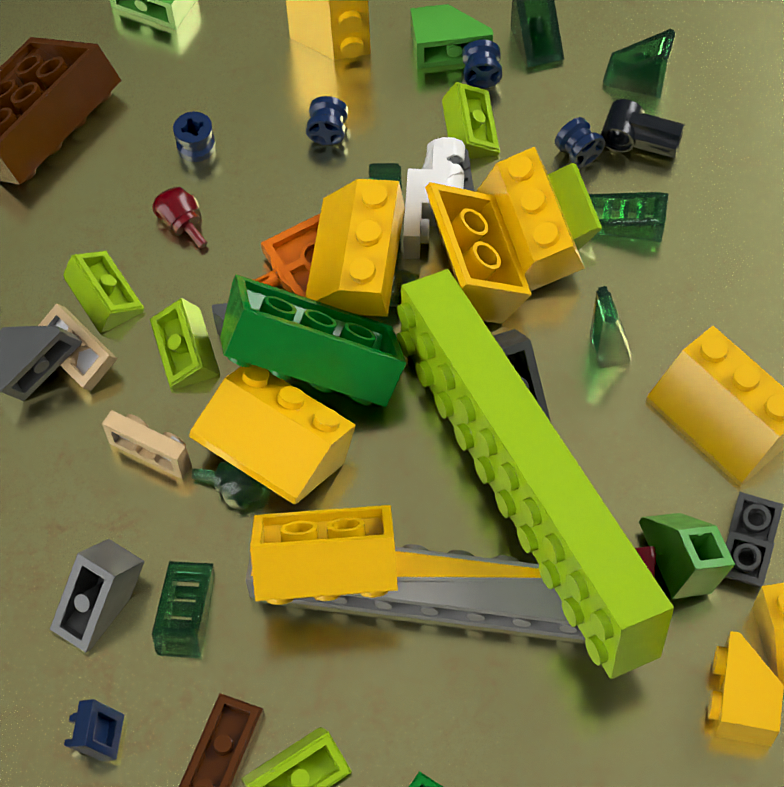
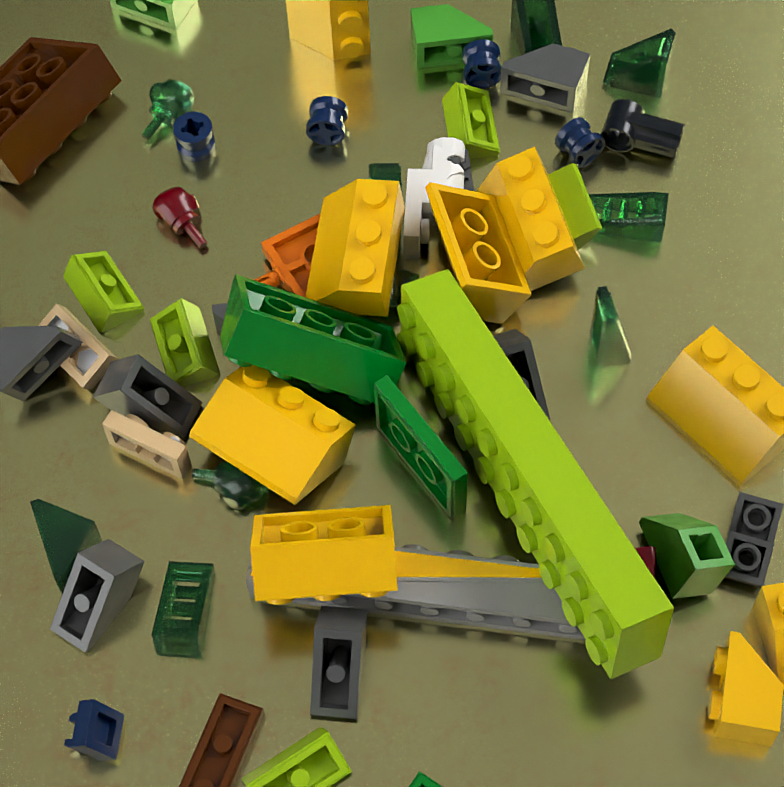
(63, 537): none -> clear green slope
(144, 391): none -> dark grey slope
(168, 103): none -> clear green piece
(338, 661): none -> dark grey slope
(420, 448): none -> green tile
(547, 76): none -> dark grey slope

